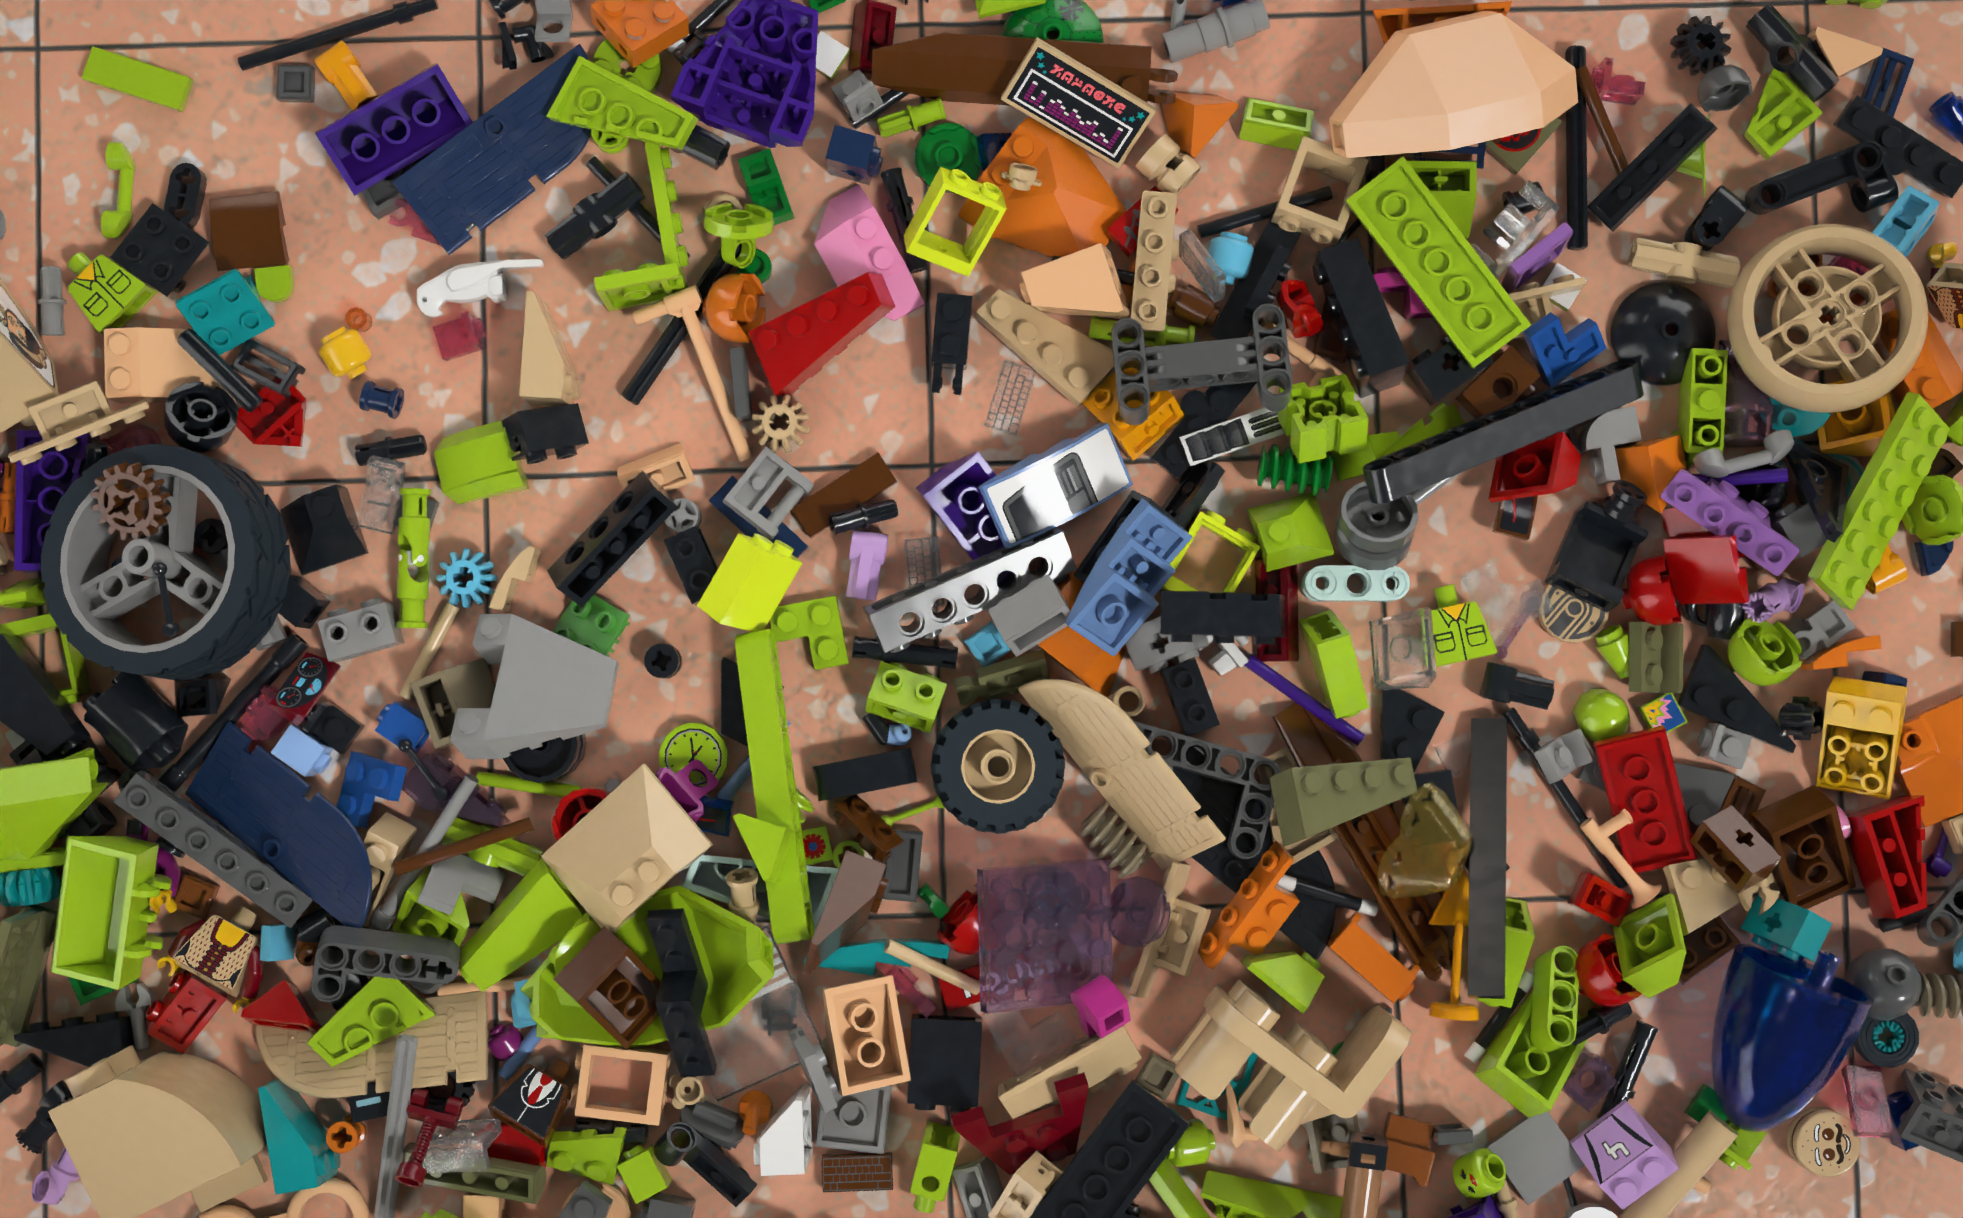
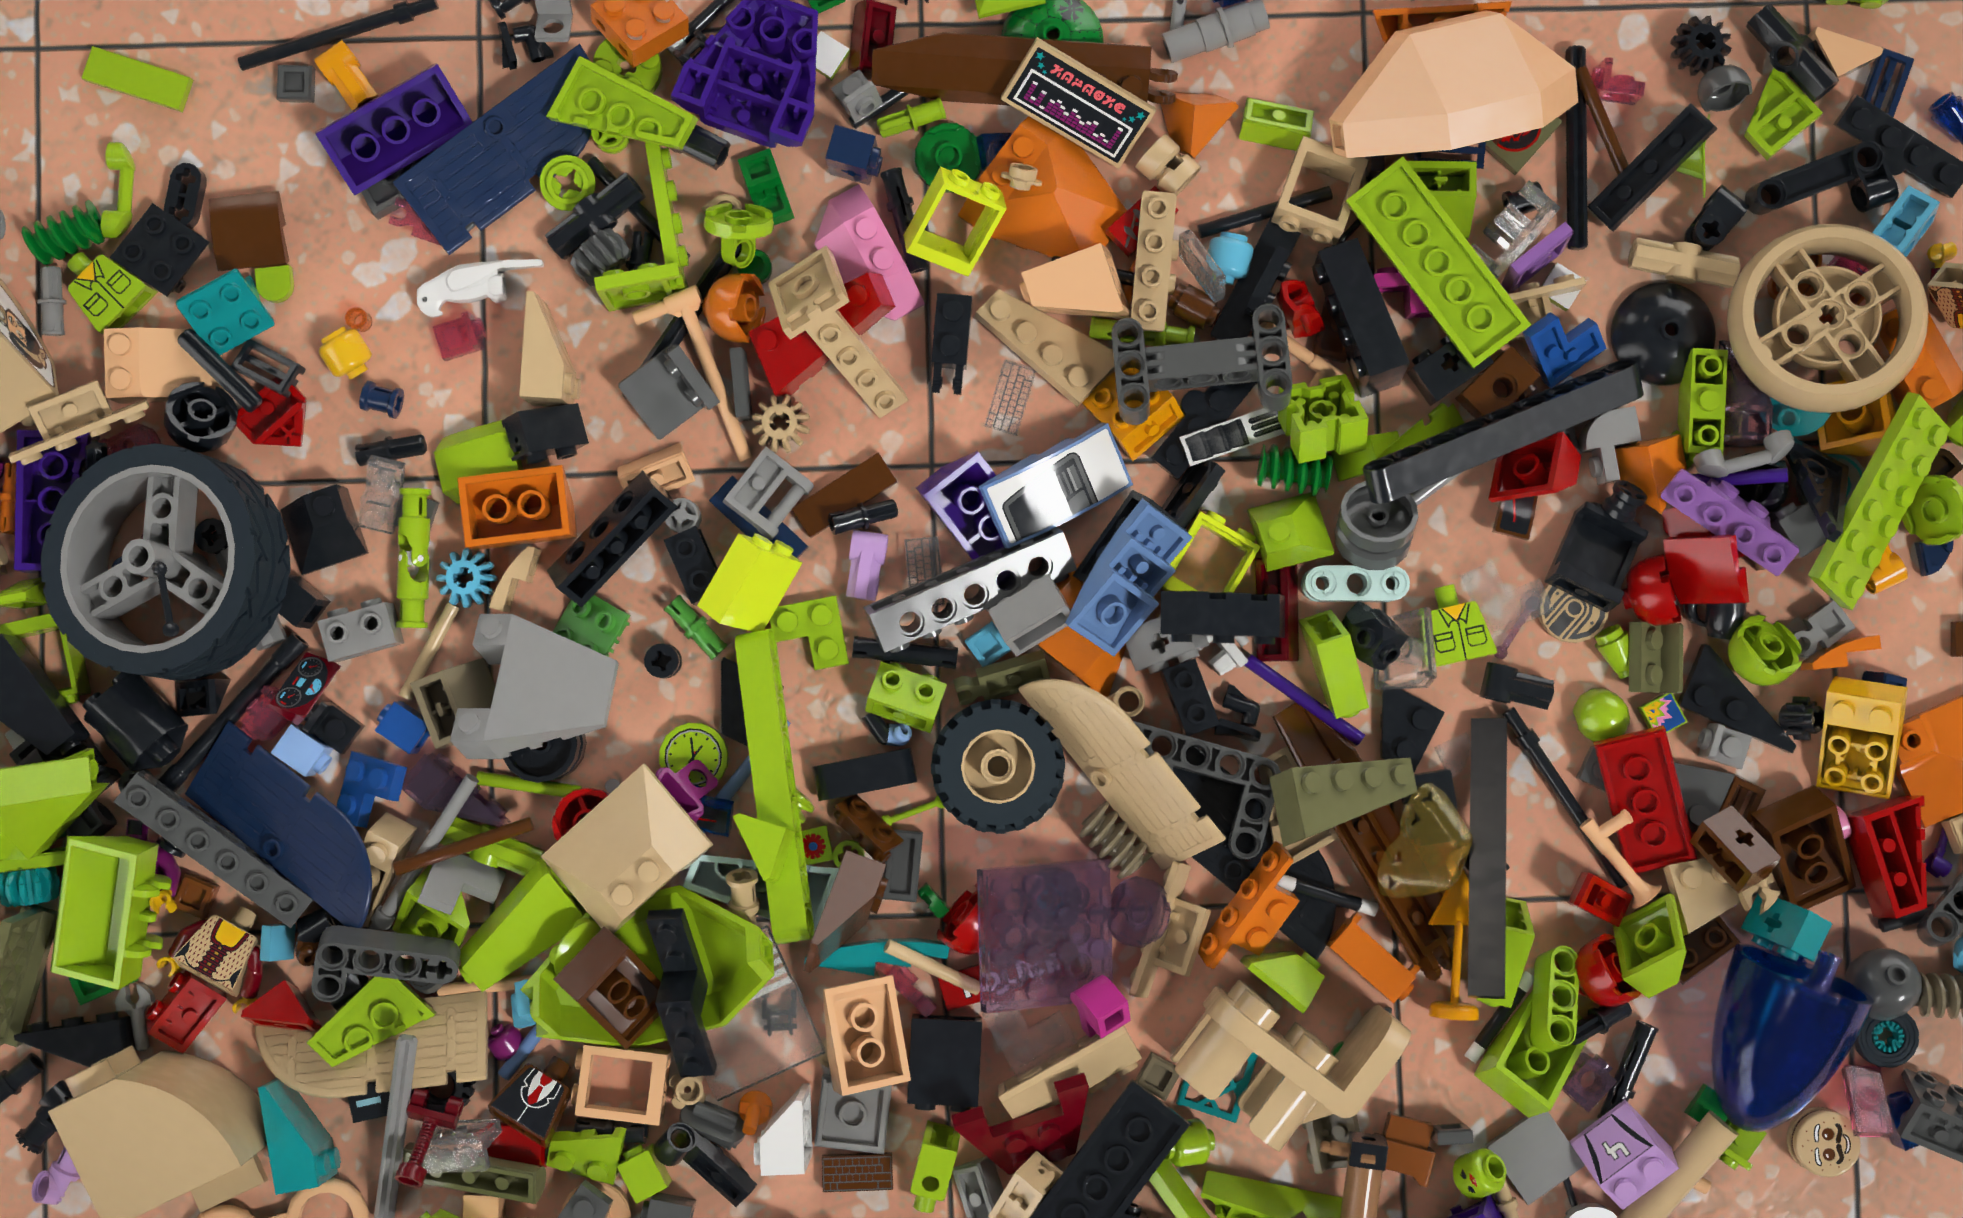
(64, 236): none -> green piece
(143, 513): reddish brown gear -> none
(338, 1142): orange bush -> none
(440, 792): black hinge -> none
(516, 508): none -> orange slope
(563, 166): none -> lime gear
(600, 254): none -> dark grey gear
(640, 254): none -> black pin
(667, 391): none -> dark grey bracket
(695, 627): none -> bright green pin
(809, 301): none -> tan bracket
(812, 1060): light grey plate -> none
(1236, 1128): light nougat bar -> none
(1250, 709): none -> black piece
(1374, 635): none -> black hand
(1564, 755): light grey bracket -> none
(1773, 599): lavender connector -> none

